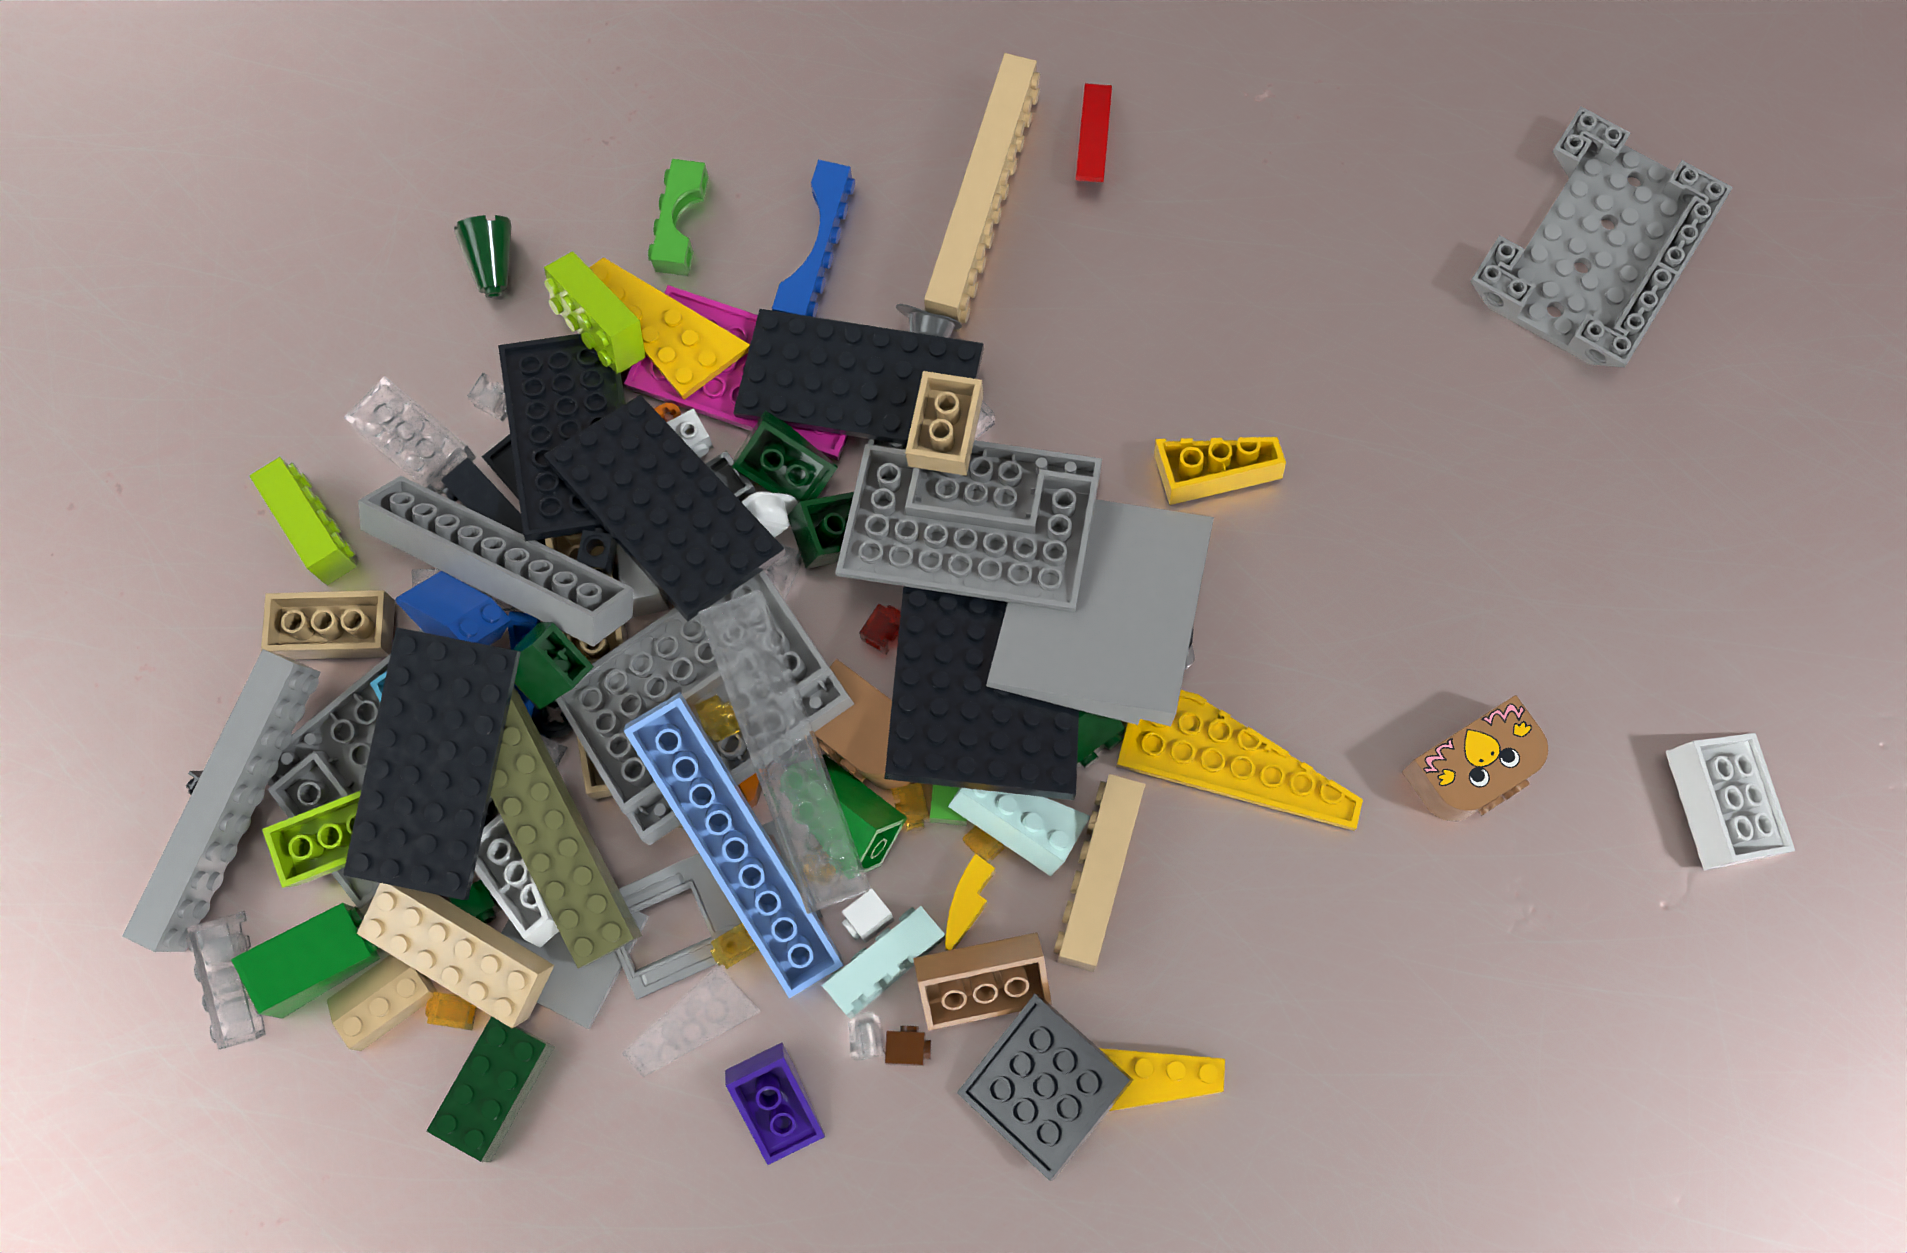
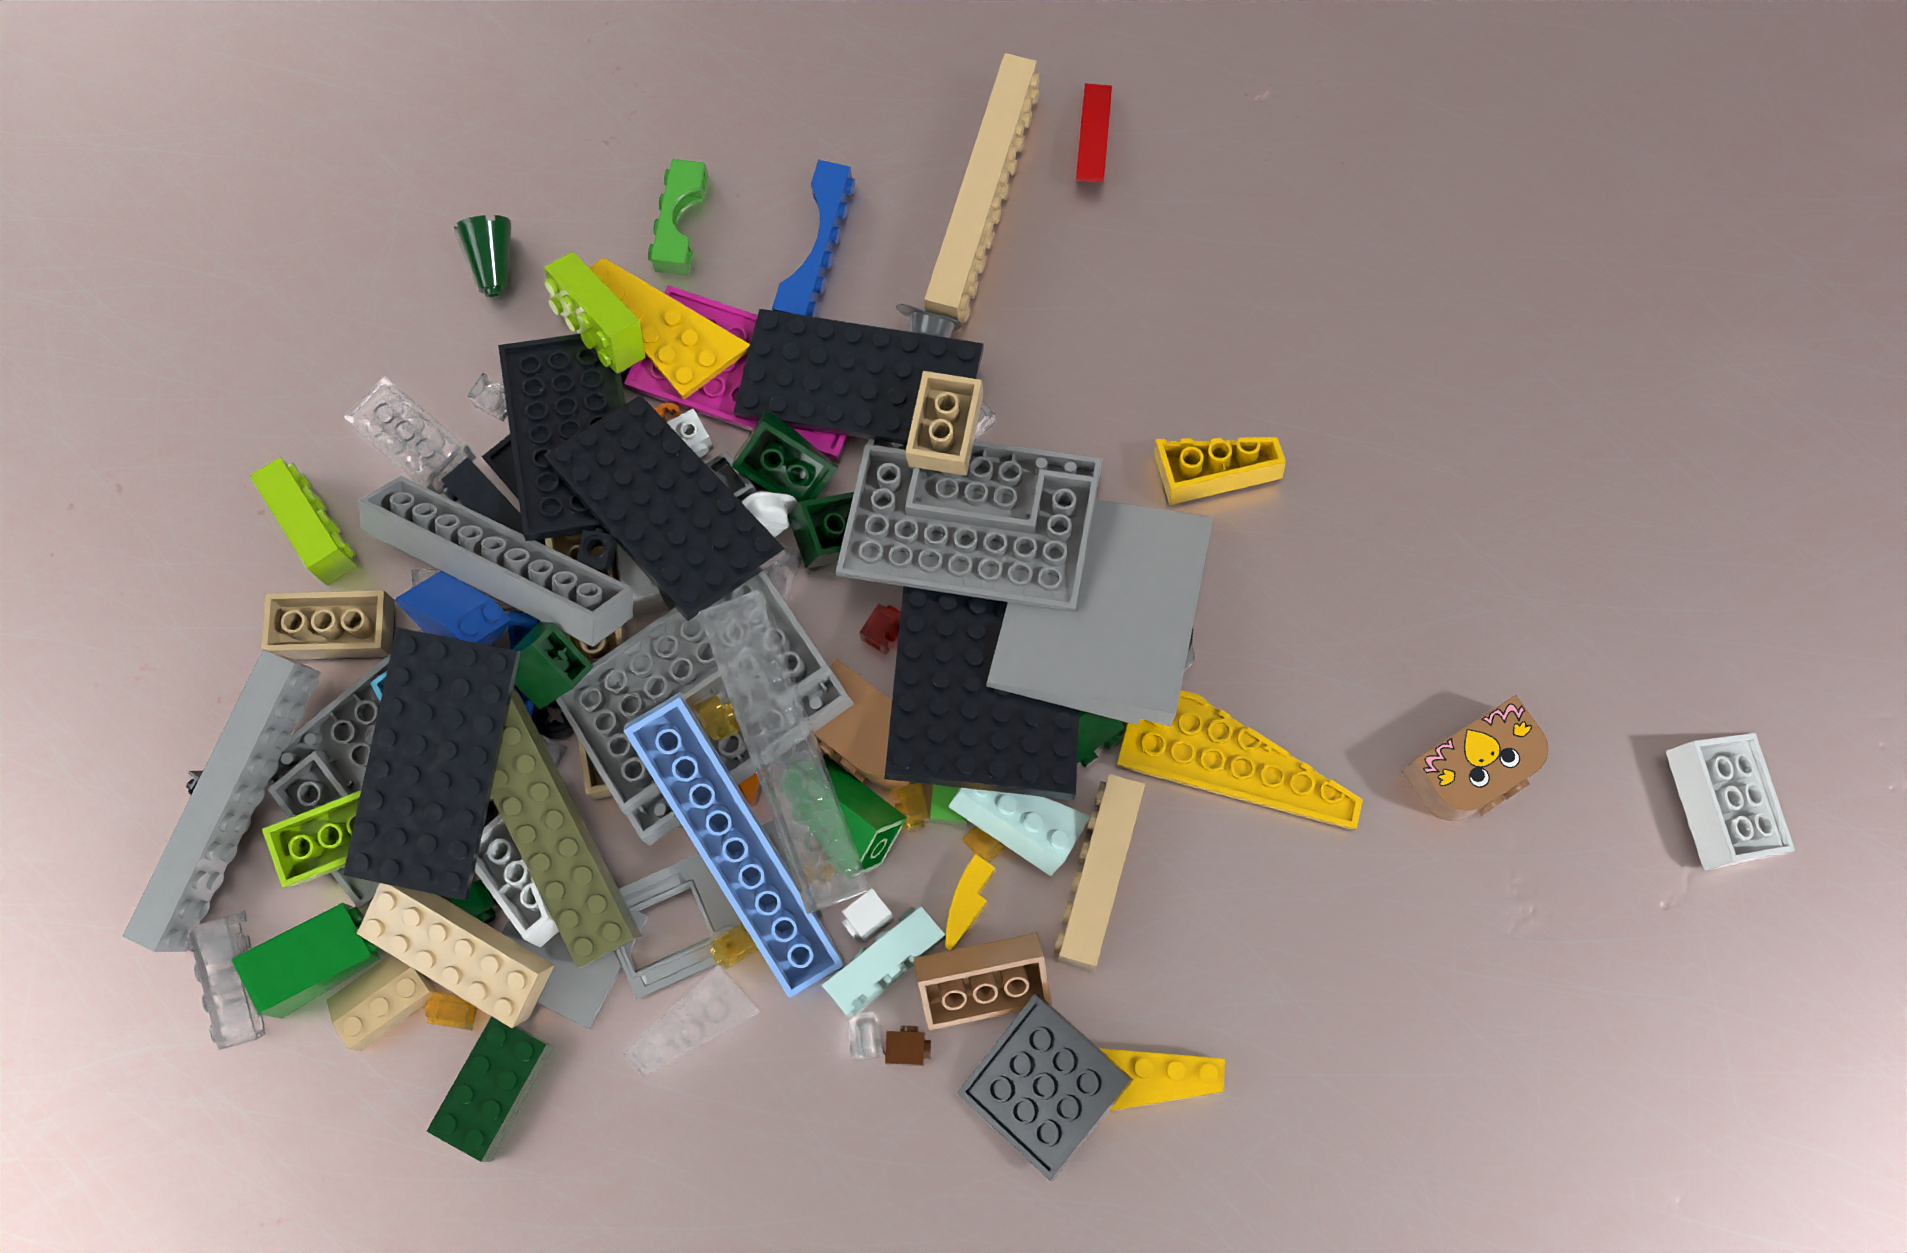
(773, 1103): dark purple slope -> none
(1627, 266): light grey slope -> none

